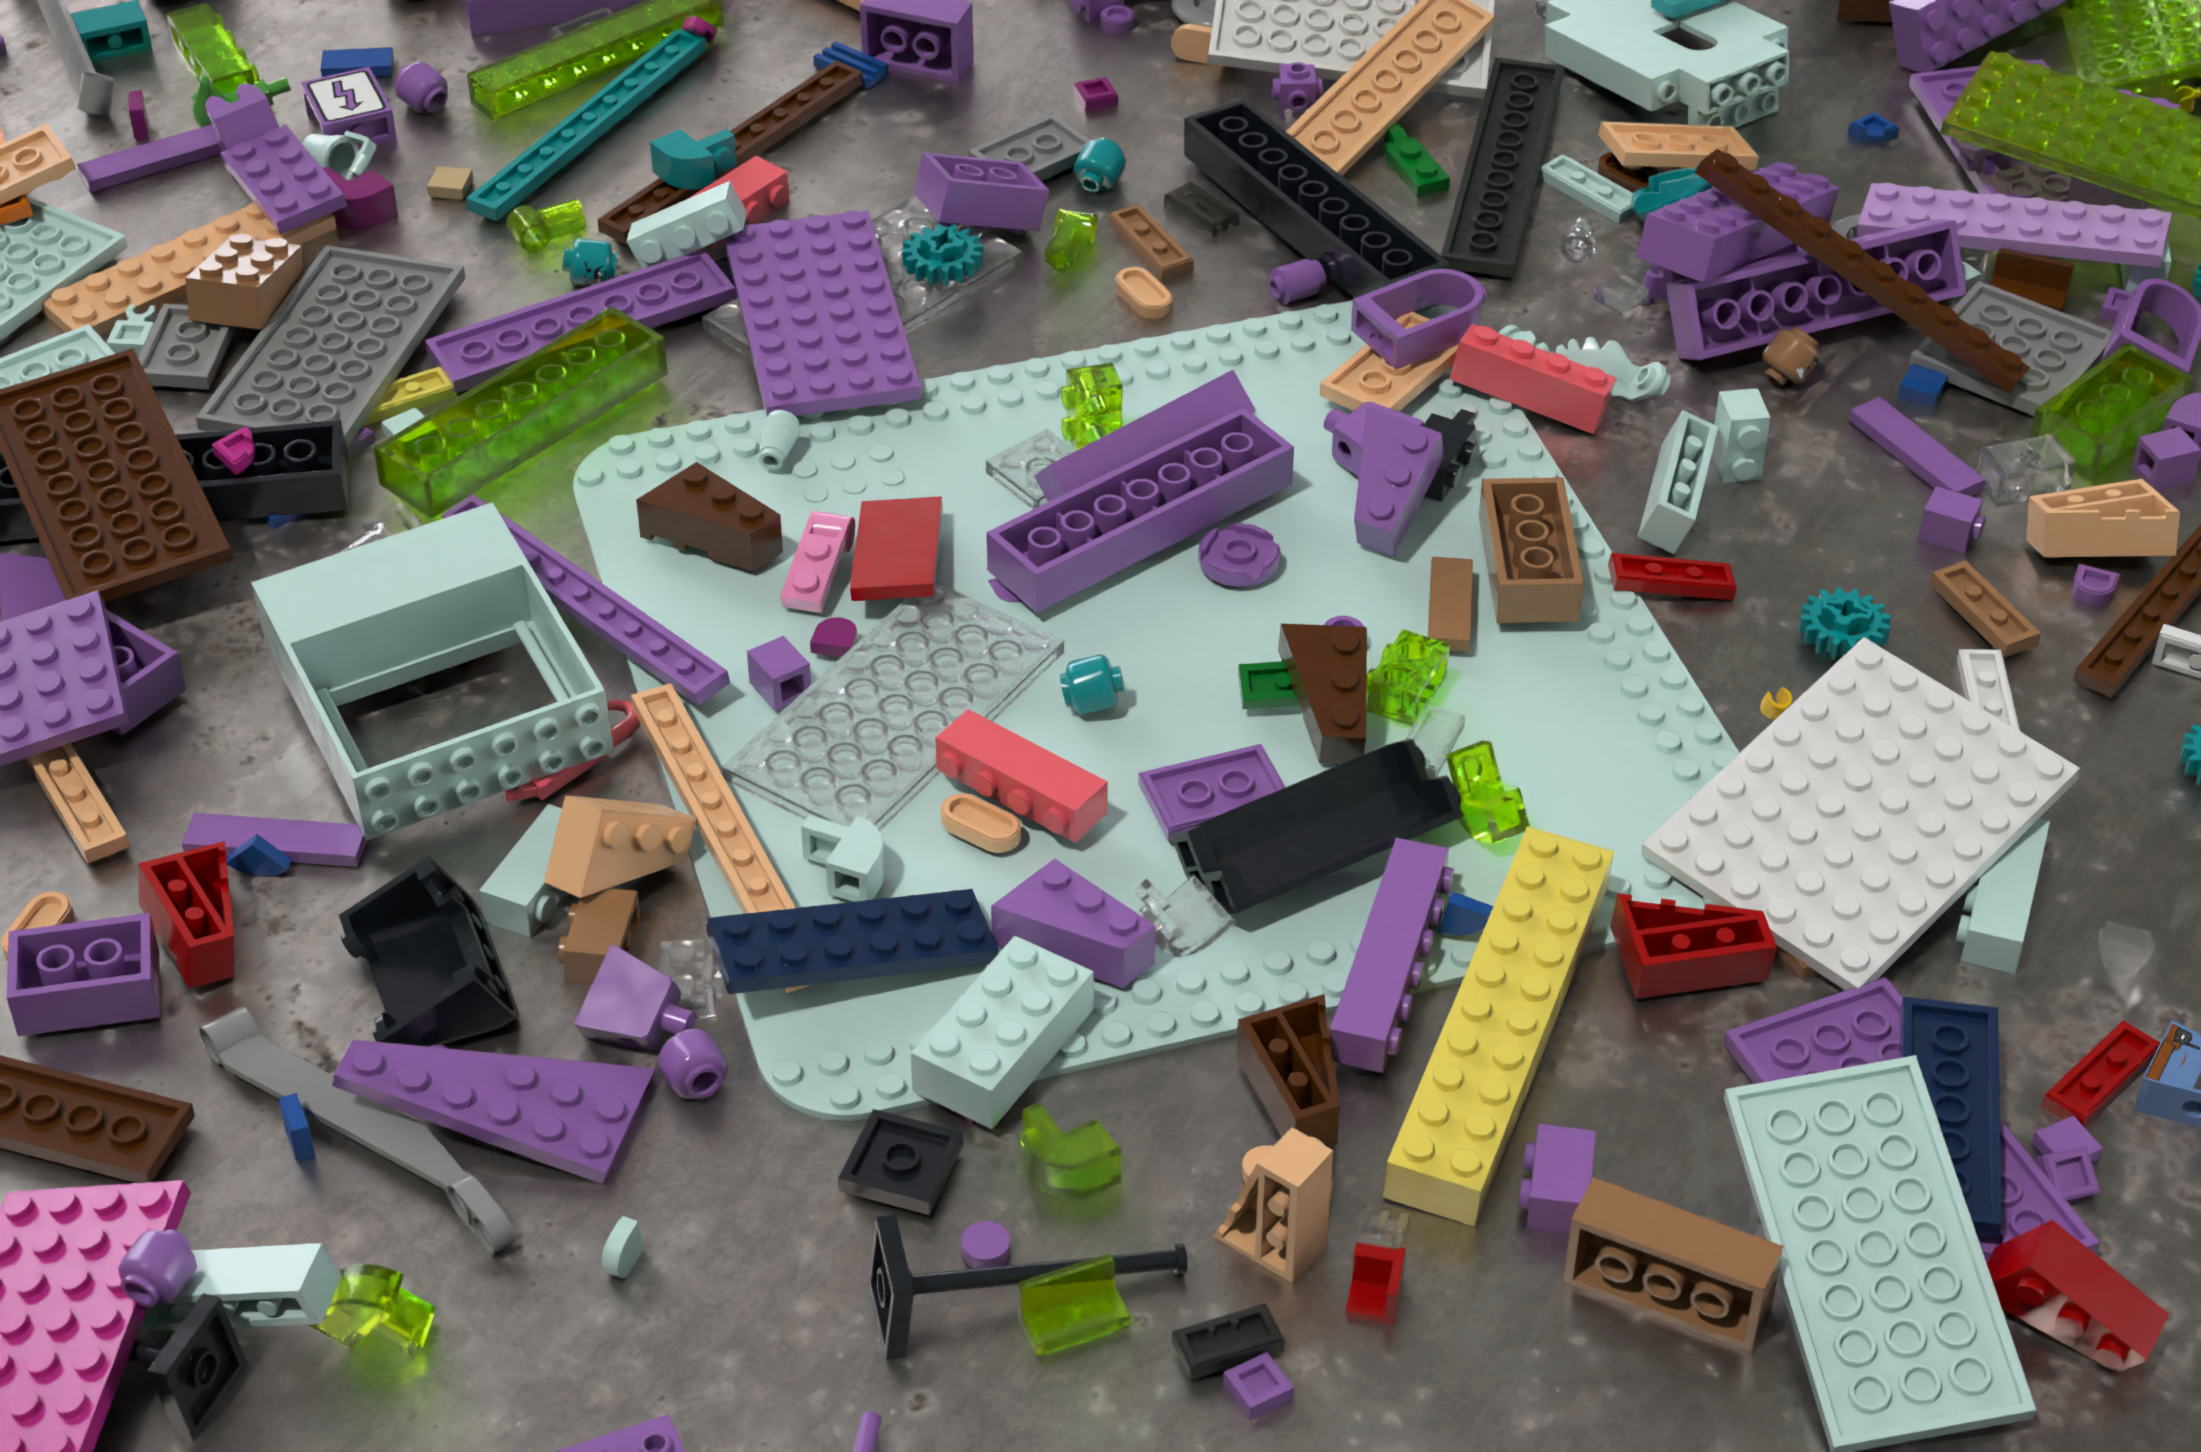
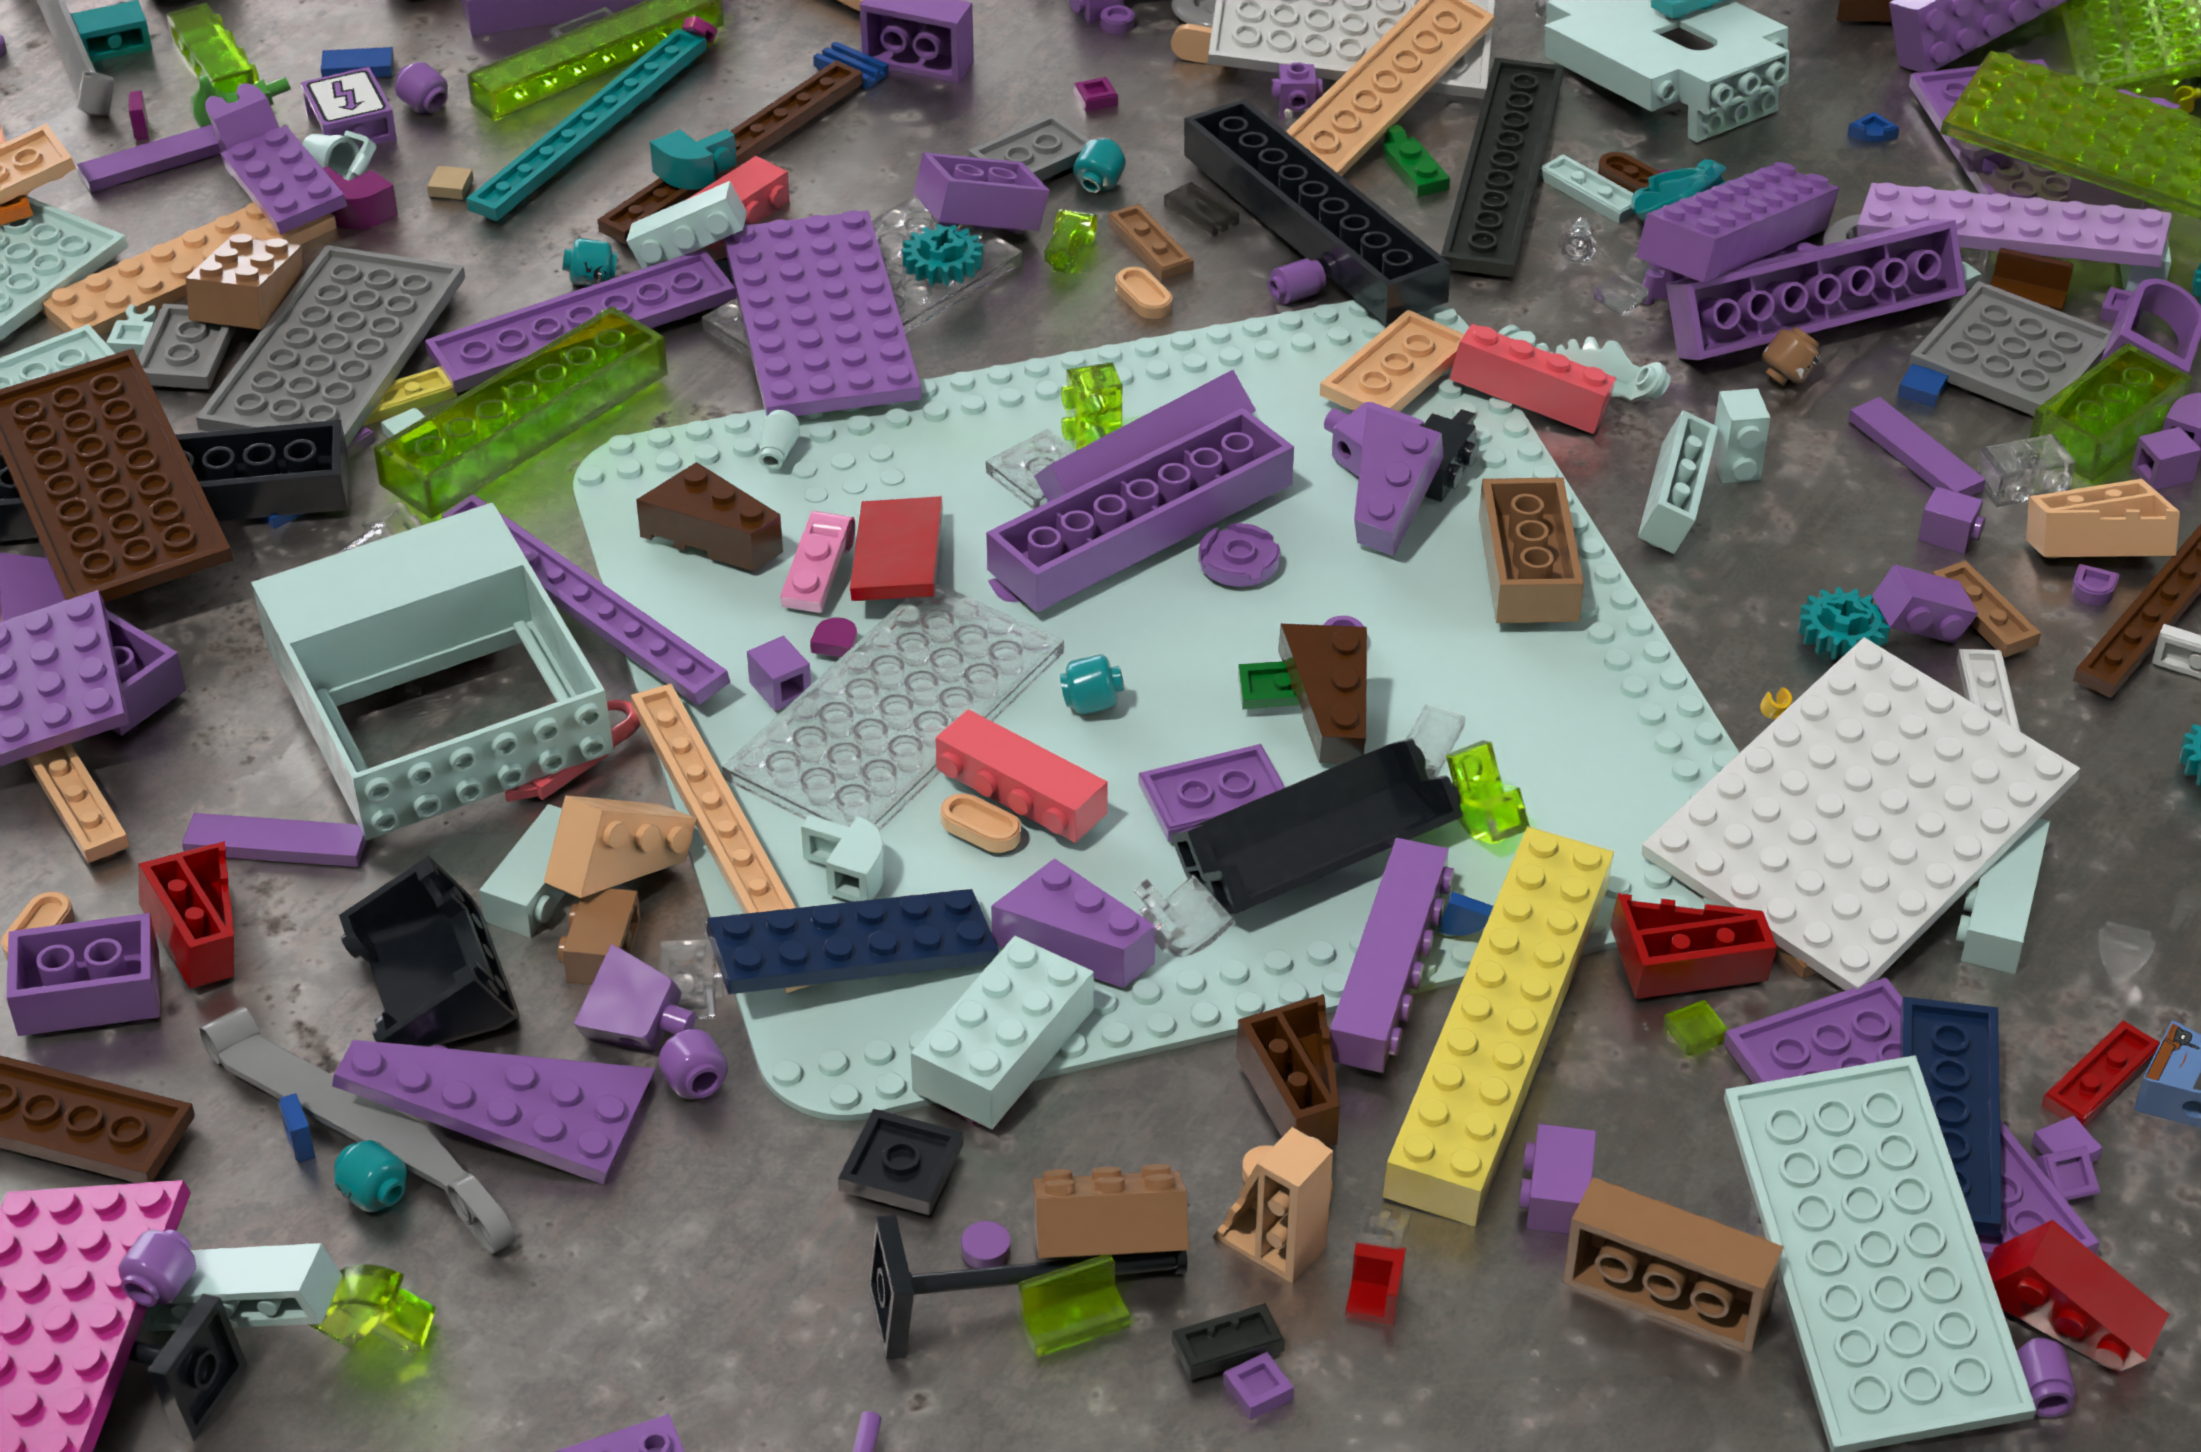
(236, 450): dark pink tile -> none
(258, 858): blue tile -> none
(370, 1175): none -> teal head
(537, 227): clear neon green piece -> none
(622, 1248): light aqua tile -> none
(1069, 1162): clear neon green brick -> none
(1110, 1212): none -> medium nougat brick
(1376, 313): medium lavender window -> none
(1407, 677): clear neon green brick -> none
(1451, 602): medium nougat tile -> none
(1672, 576): red tile -> none
(1673, 144): light nougat plate -> none
(1695, 1027): none -> clear neon green tile
(1863, 270): reddish brown plate -> none
(1924, 604): none -> medium lavender brick
(2047, 1376): none -> medium lavender brick

